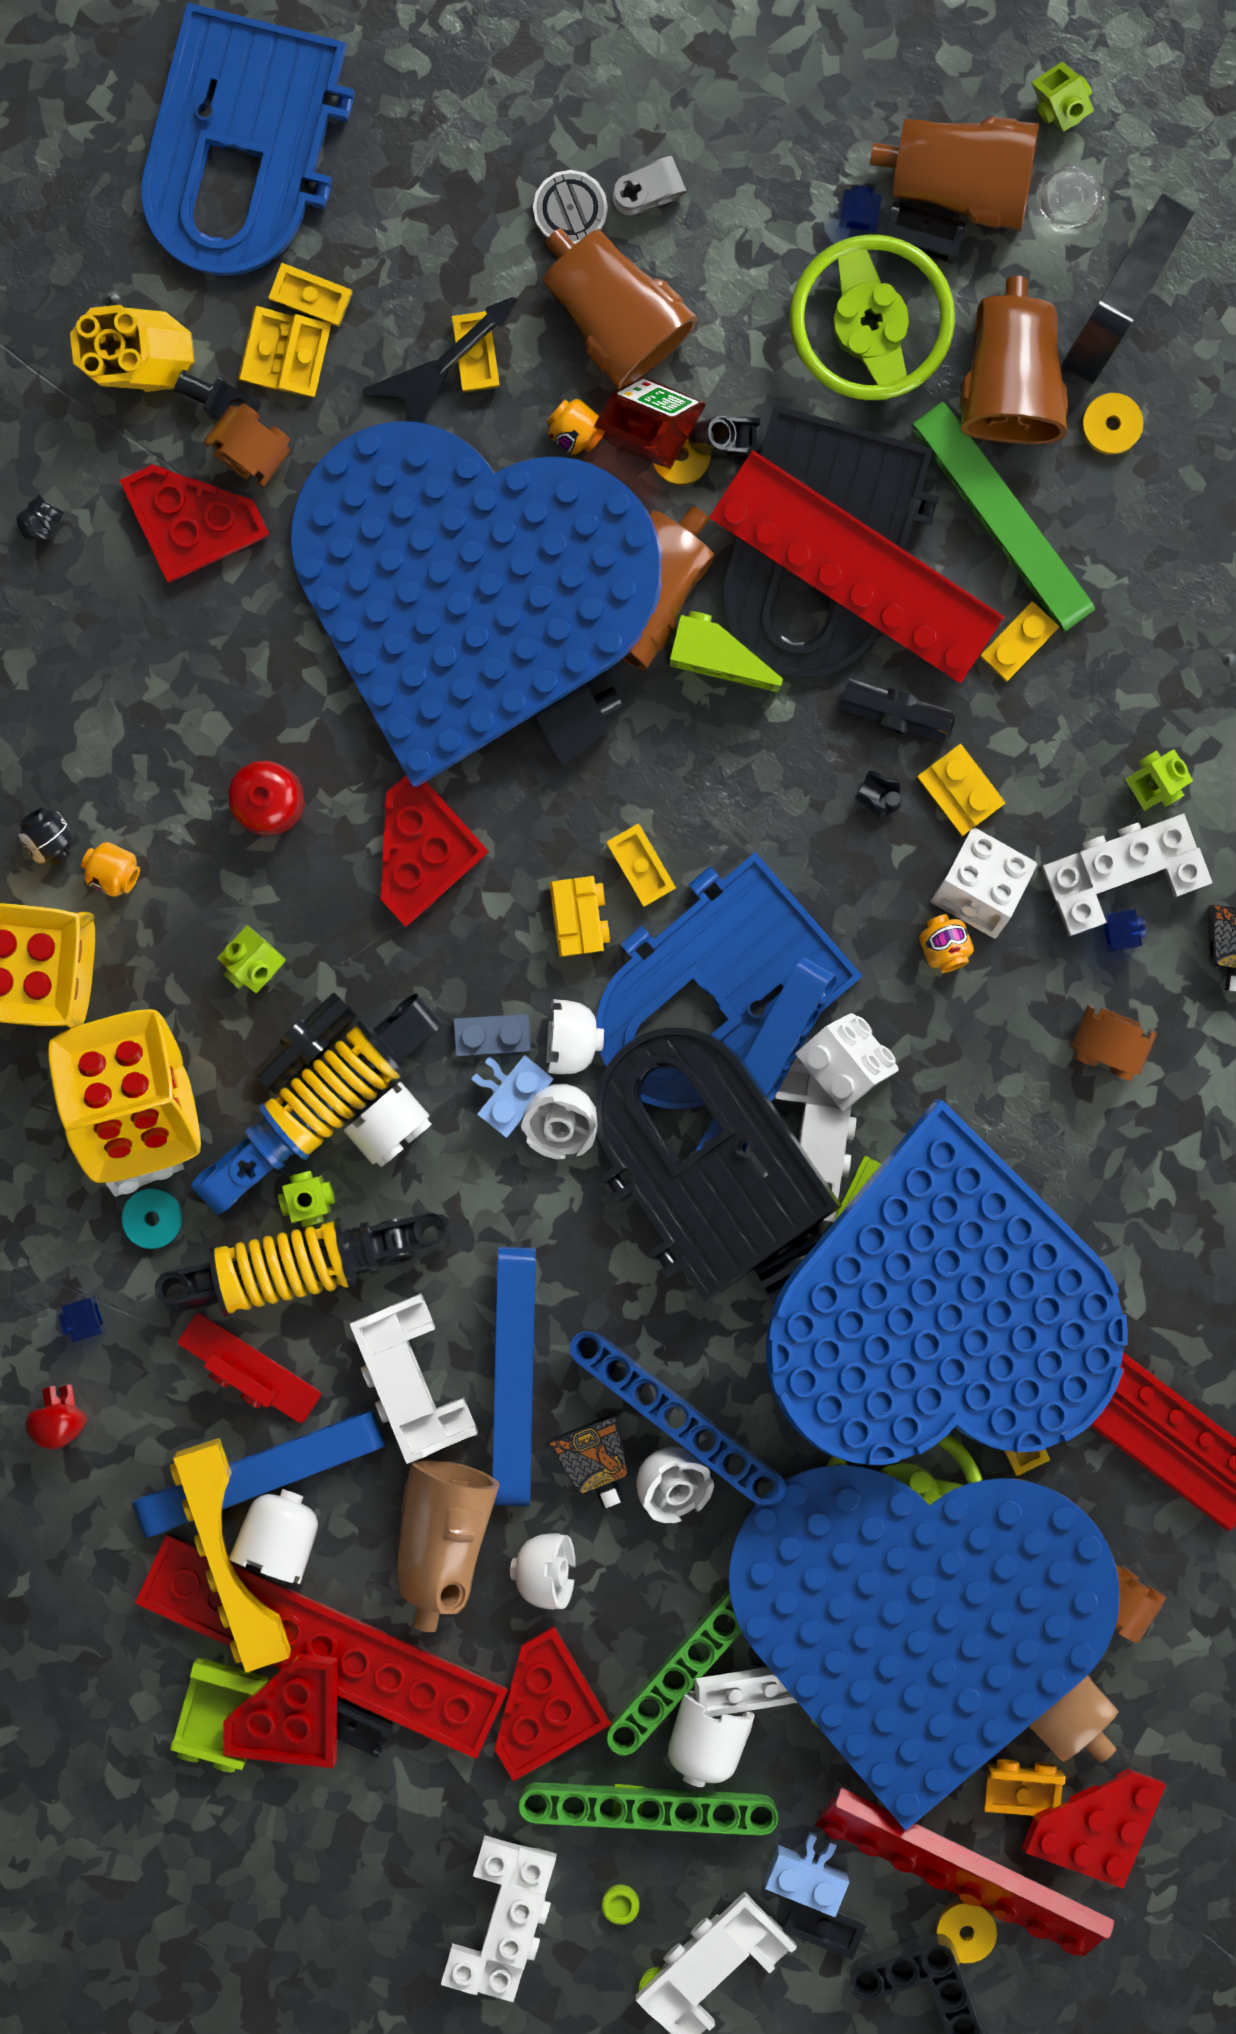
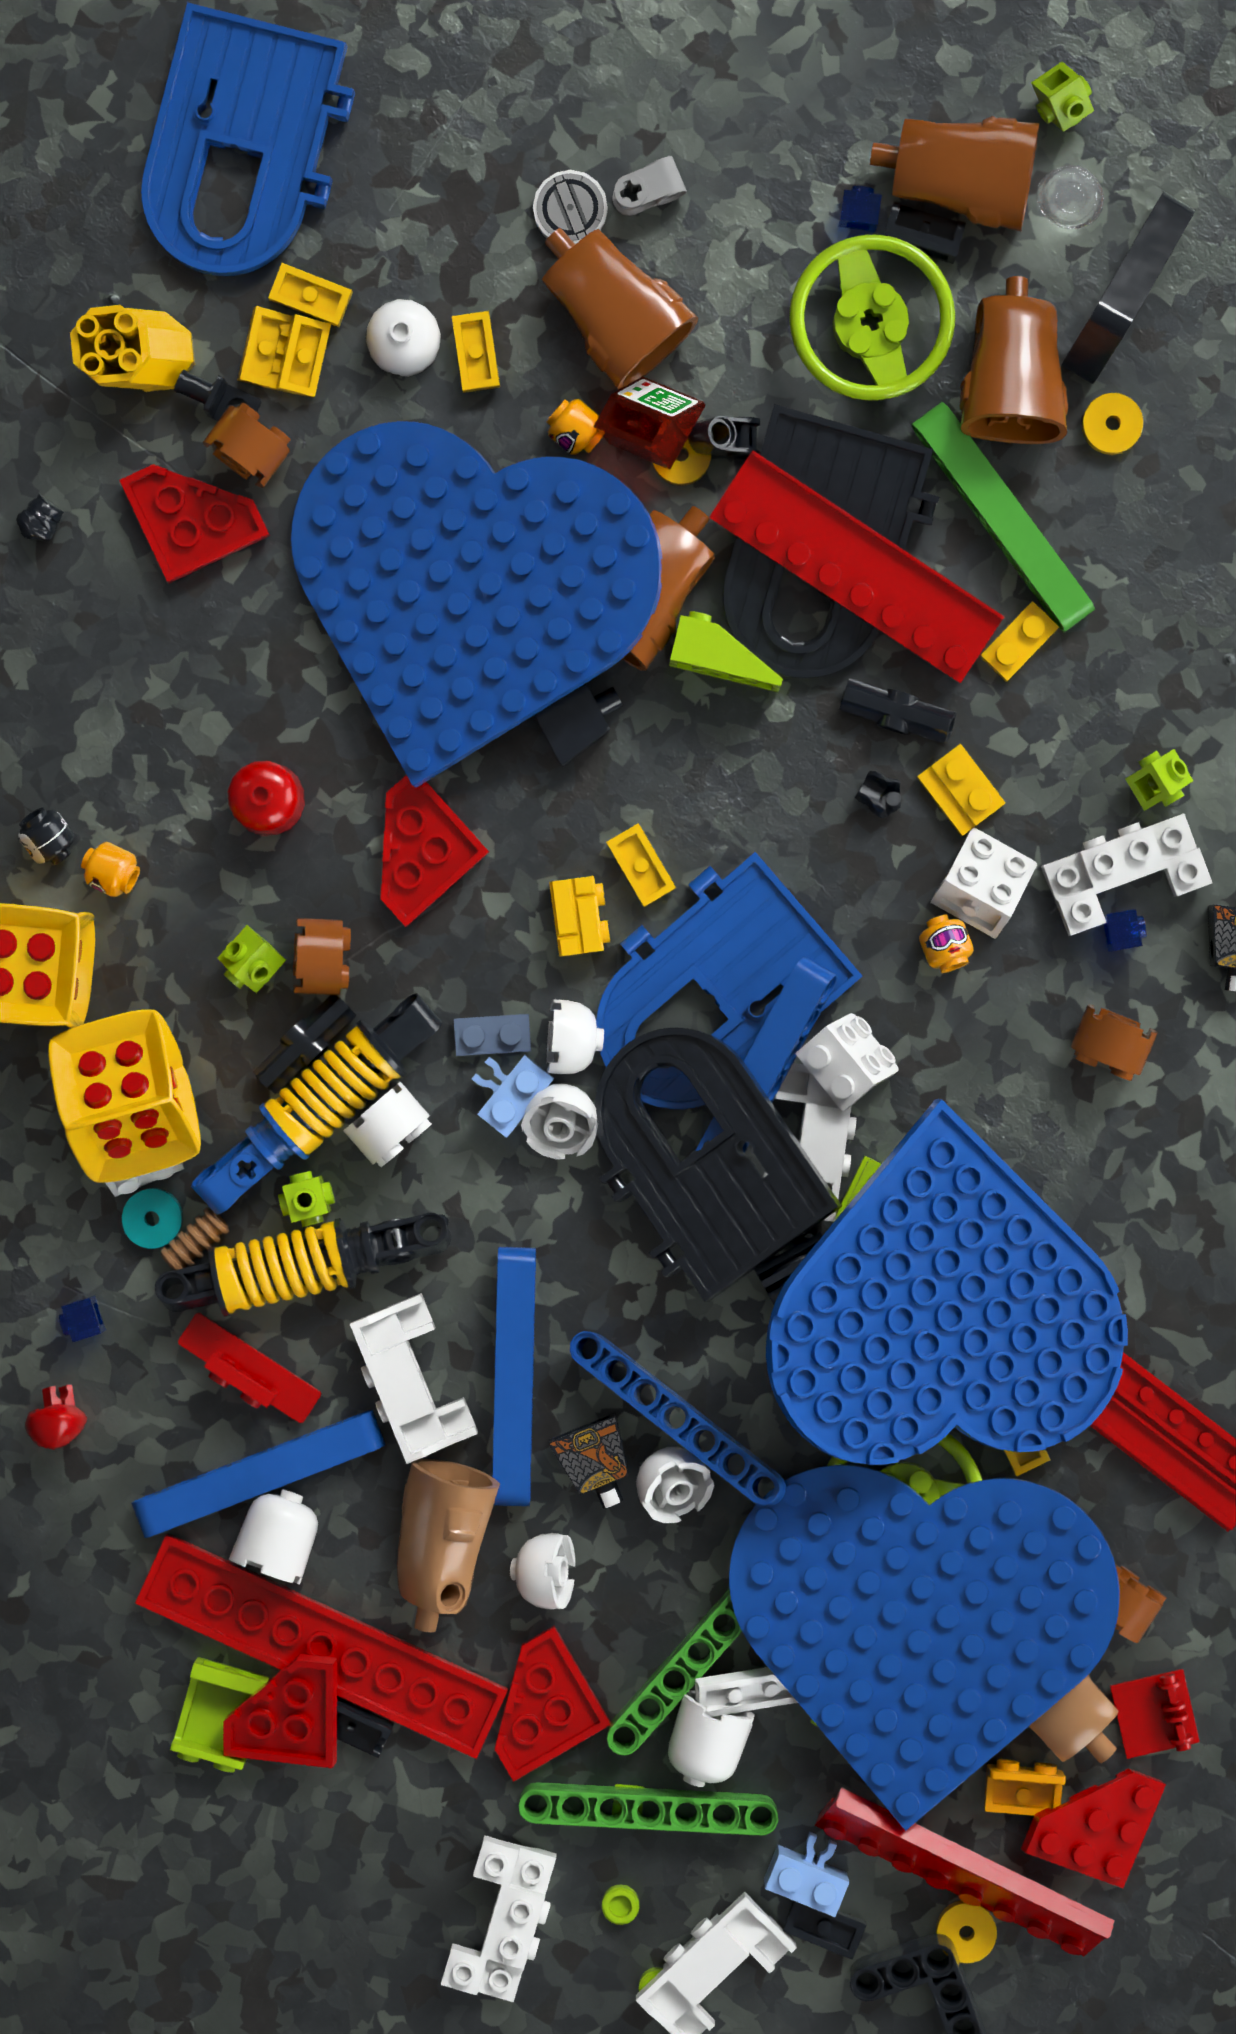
(195, 1240): none -> medium nougat piece
(255, 1627): yellow arch -> none
(320, 956): none -> dark orange brick
(403, 337): none -> white cylinder
(422, 384): black piece -> none
(1155, 1714): none -> red hinge

